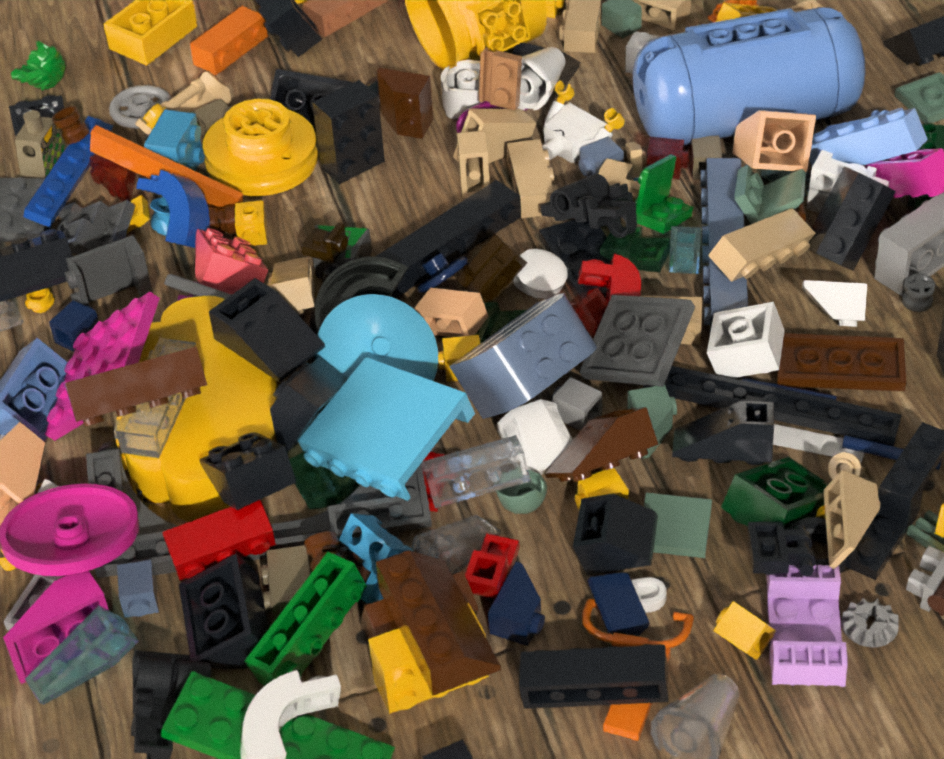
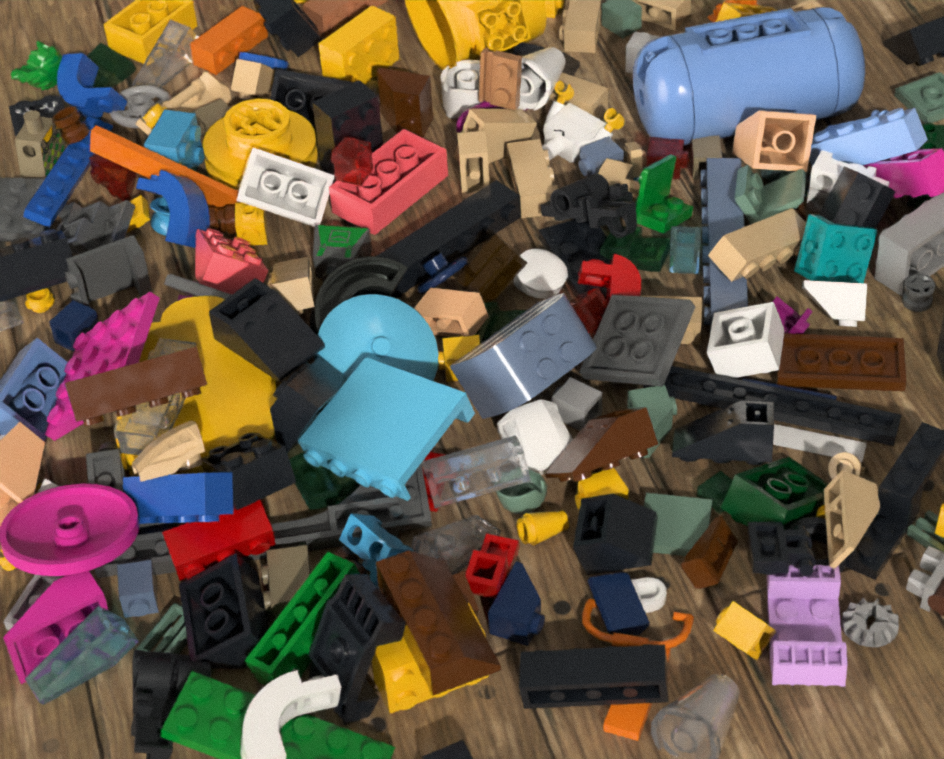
(76, 82): none -> blue arch
(112, 66): none -> clear green slope
(168, 56): none -> clear slope
(170, 452): none -> tan slope
(174, 639): none -> sand green tile
(181, 497): none -> blue brick
(252, 79): none -> tan slope
(268, 61): none -> blue tile
(285, 187): none -> white slope
(320, 544): reddish brown wheel -> none
(326, 244): dark brown bracket -> none
(347, 640): none -> black plate
(352, 161): none -> clear red brick
(361, 47): none -> yellow brick
(400, 176): none -> coral brick
(540, 526): none -> yellow cone
(587, 95): none -> tan brick
(707, 557): none -> reddish brown slope
(715, 489): none -> clear green plate
(791, 320): none -> magenta bracket
(834, 251): none -> teal bracket
(874, 448): dark blue bar -> none

